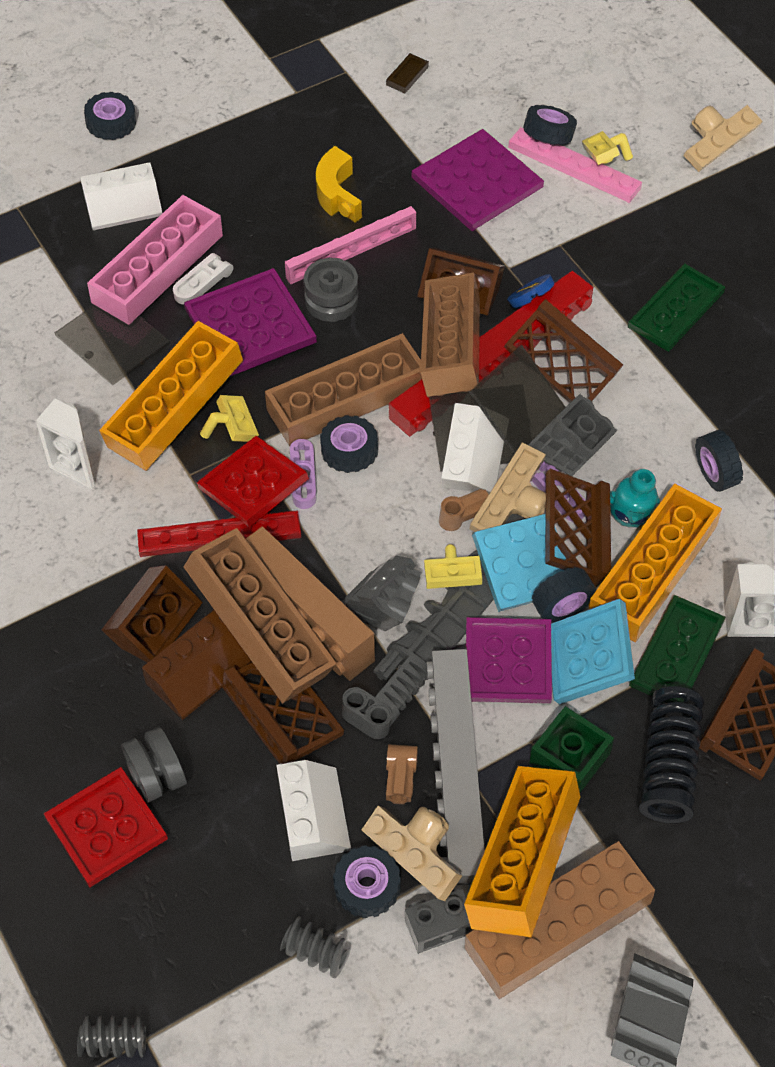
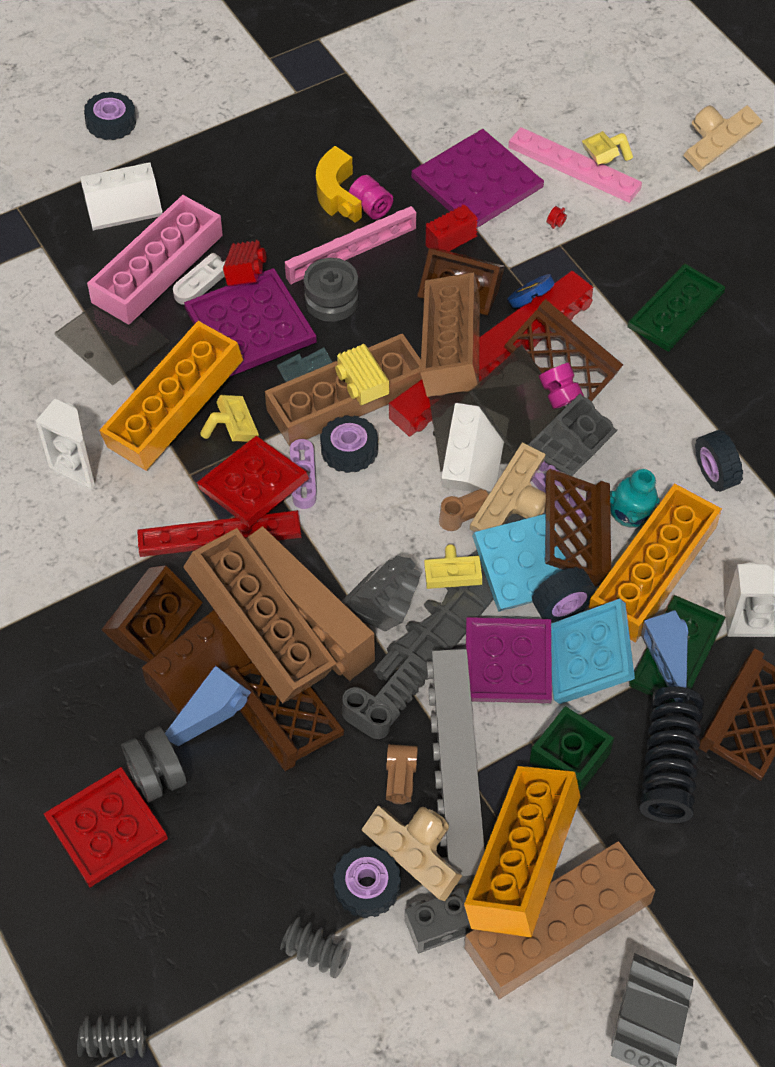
(211, 704): none -> medium blue slope
(244, 263): none -> red brick
(297, 366): none -> clear light blue slope
(312, 809): white slope -> none
(362, 374): none -> light yellow brick
(374, 198): none -> dark pink wheel
(407, 73): dark brown tile -> none
(451, 229): none -> red brick
(550, 124): black wheel -> none
(556, 217): none -> red plate
(560, 385): none -> dark pink wheel
(667, 643): none -> medium blue slope

